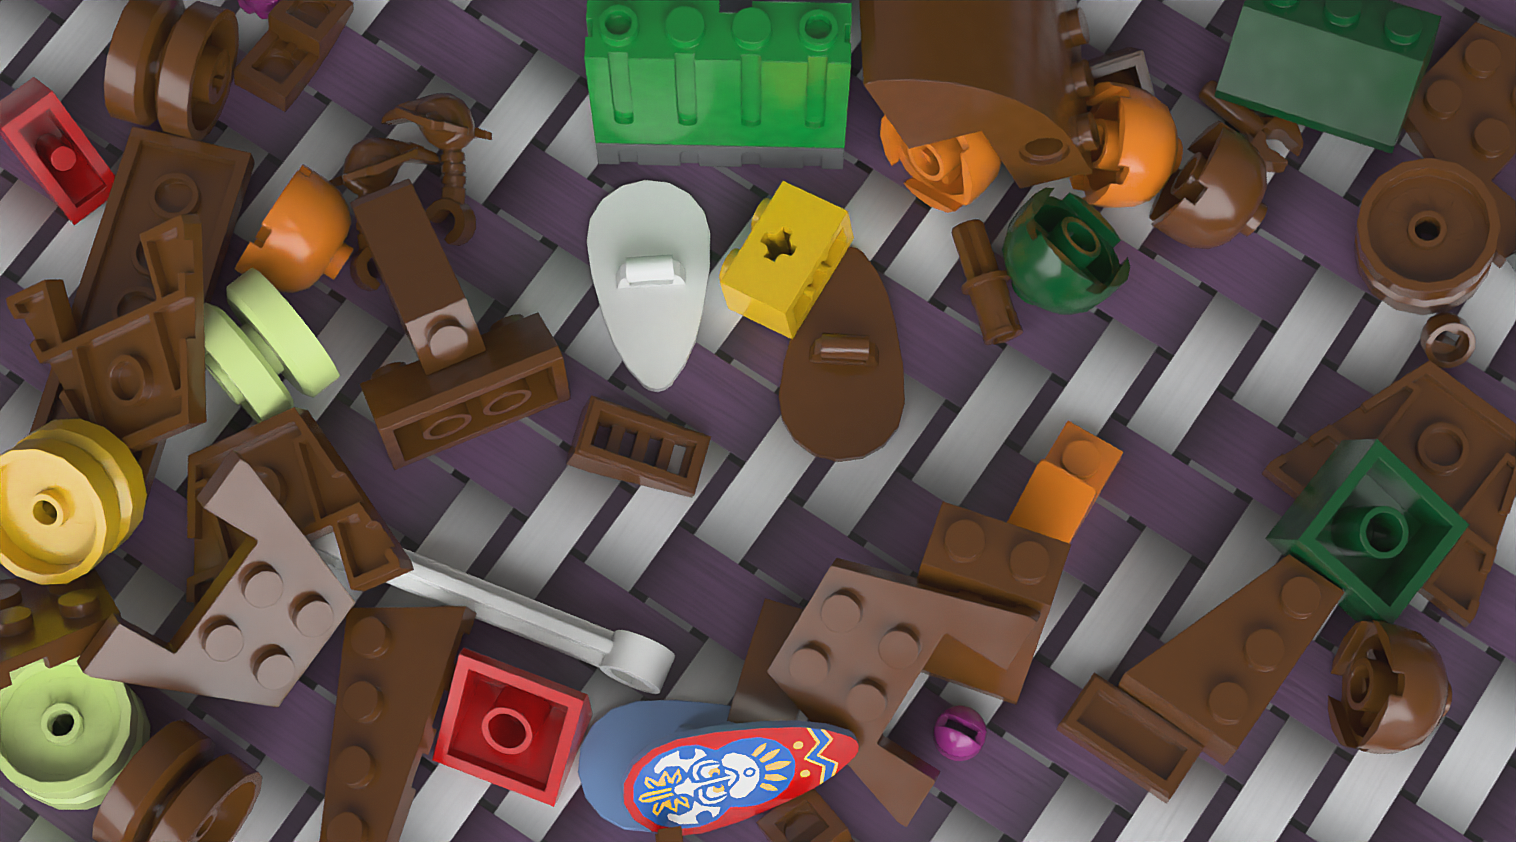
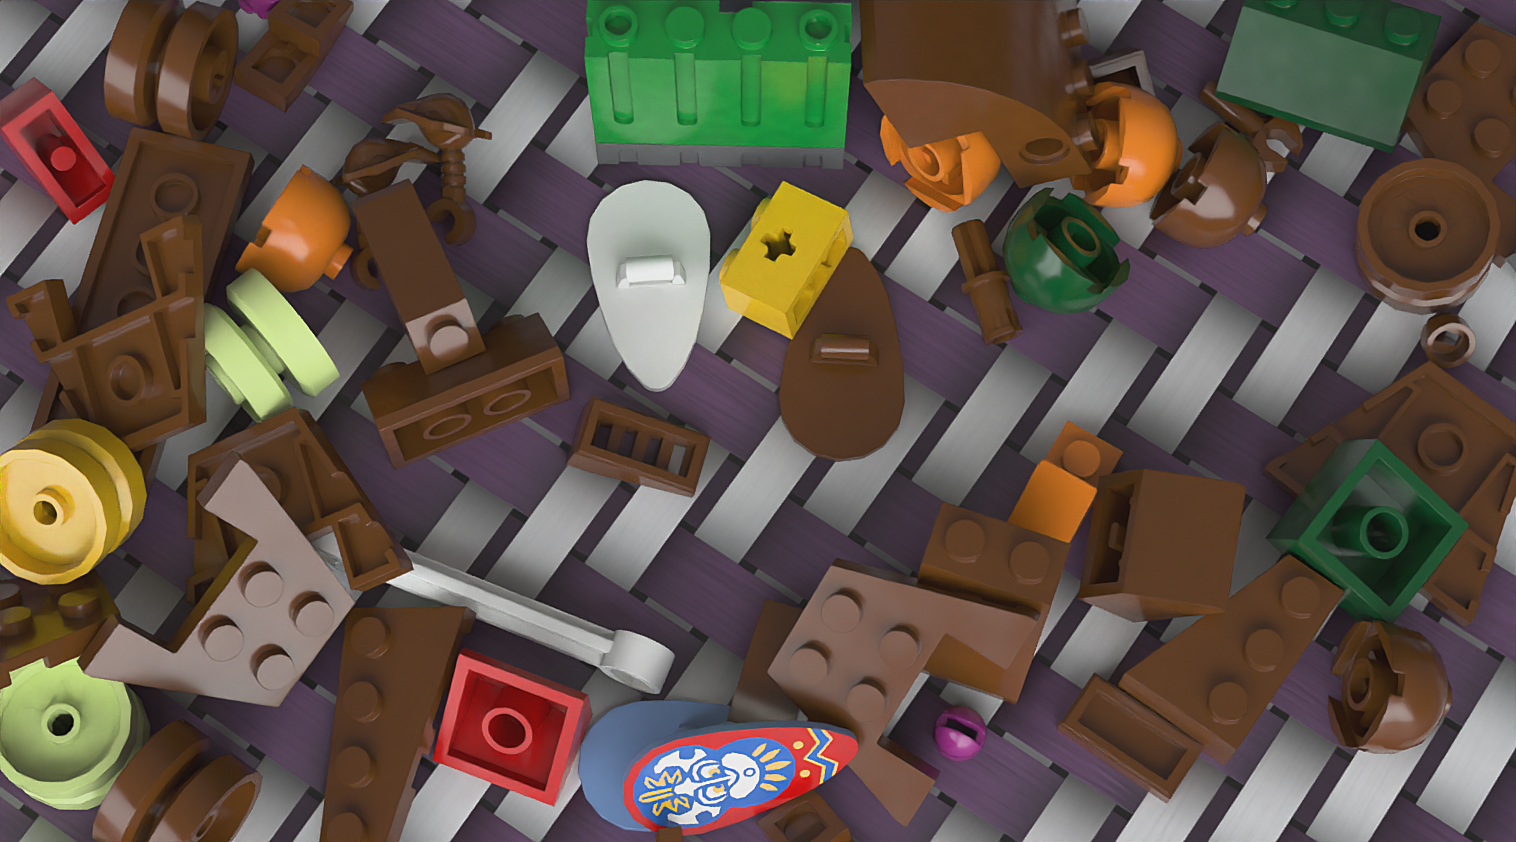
(1161, 545): none -> reddish brown slope

